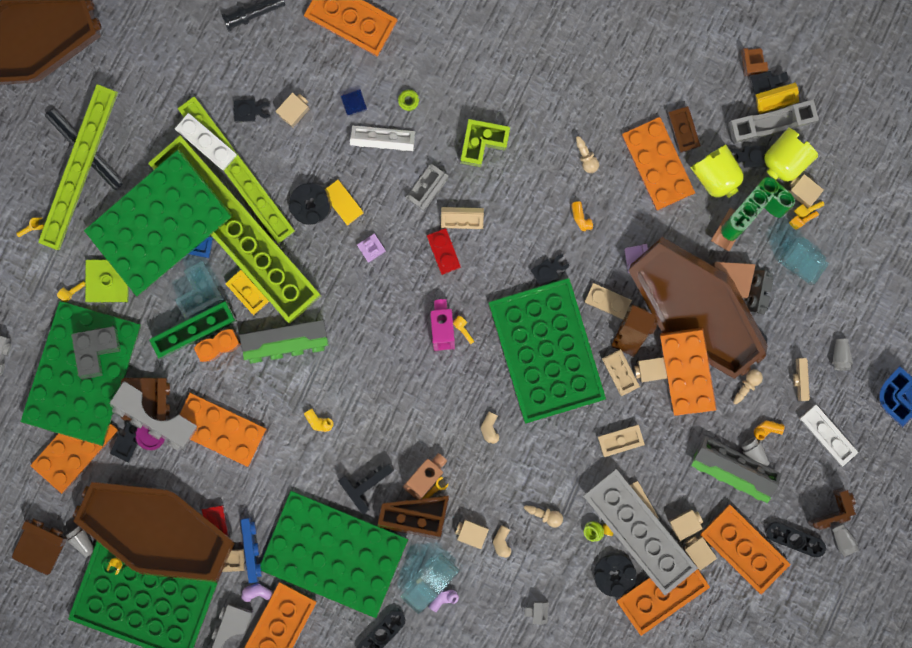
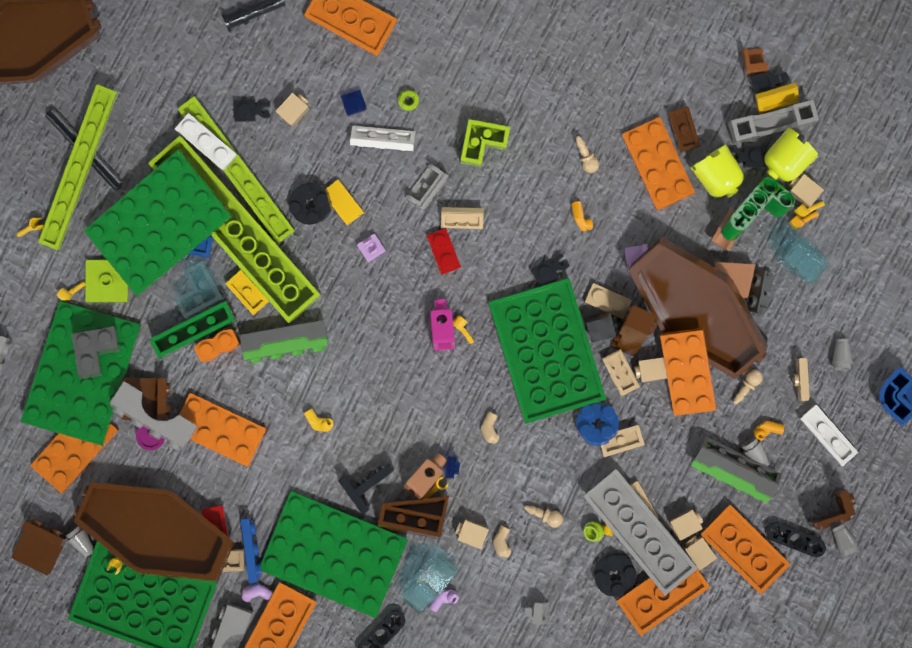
(125, 446): black plate -> none
(452, 467): none -> clear blue plate
(602, 326): none -> black brick
(606, 432): none -> blue plate

